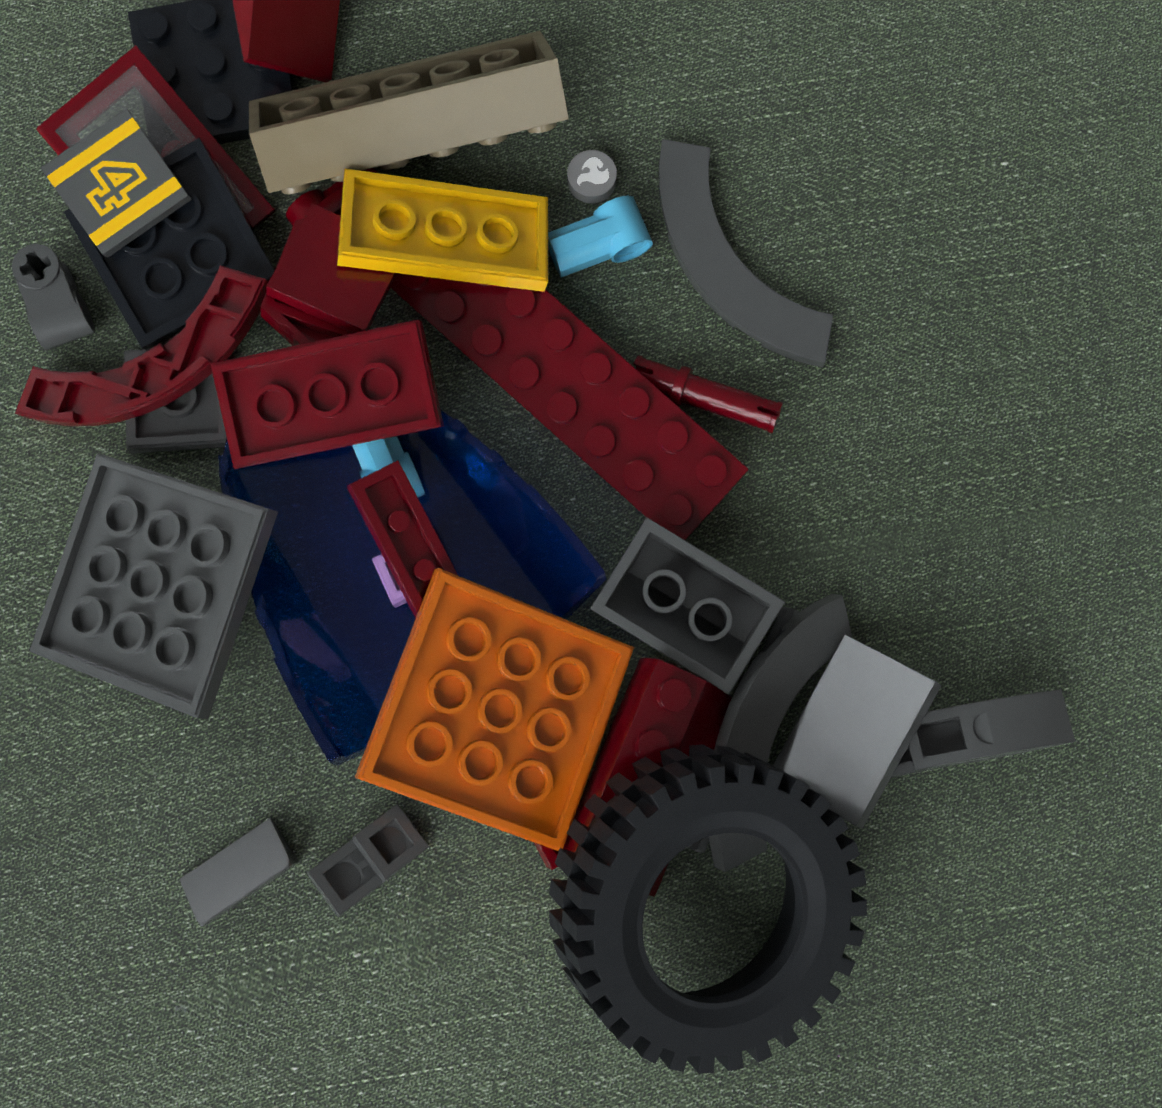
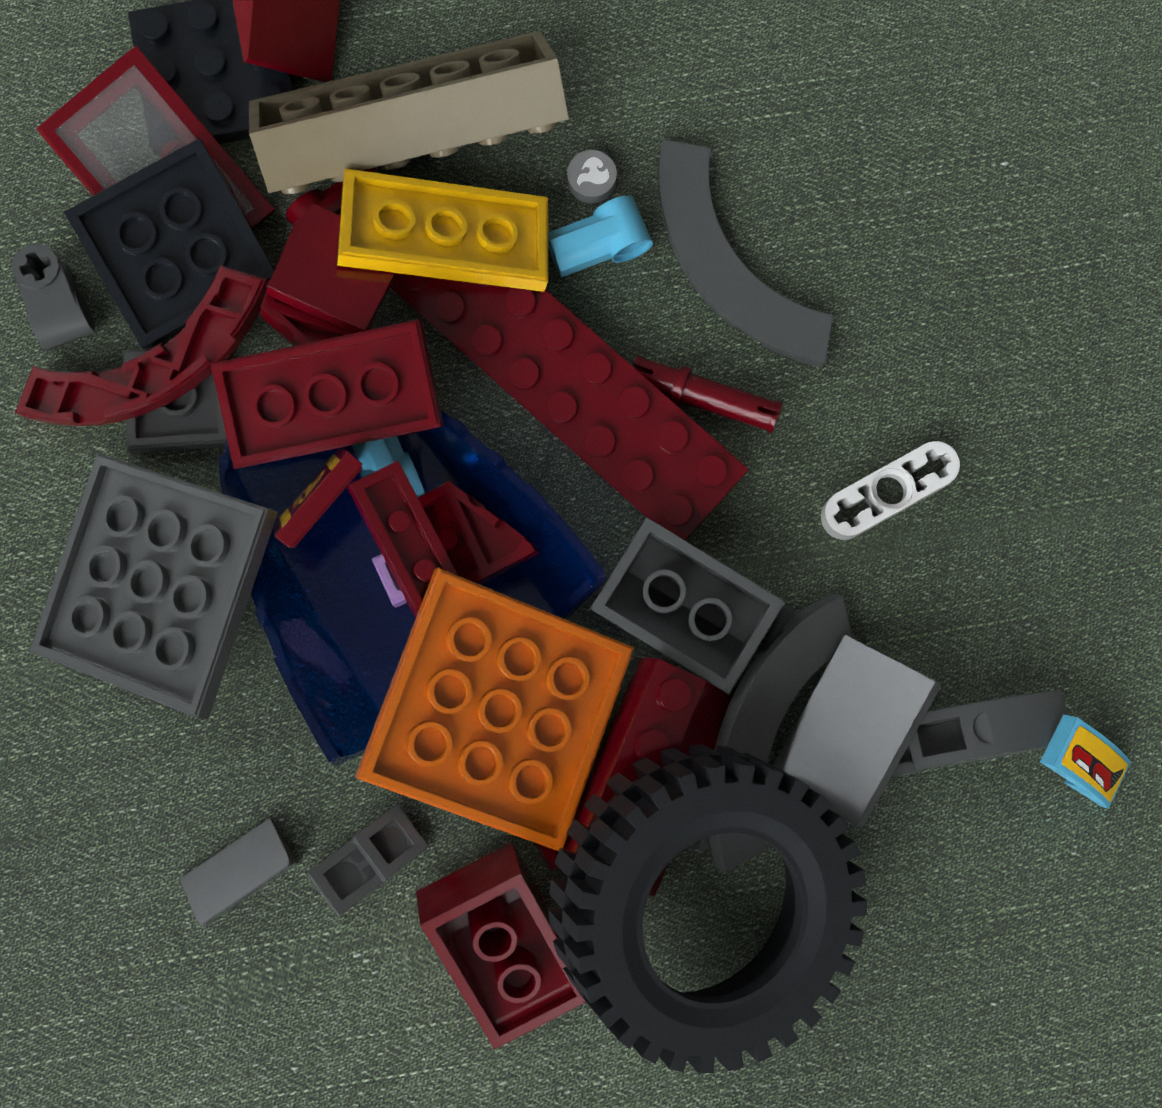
(116, 183): dark grey tile -> none
(316, 497): none -> dark red tile
(473, 535): none -> dark red wing
(498, 945): none -> dark red slope
(914, 461): none -> white beam
(1086, 760): none -> slope

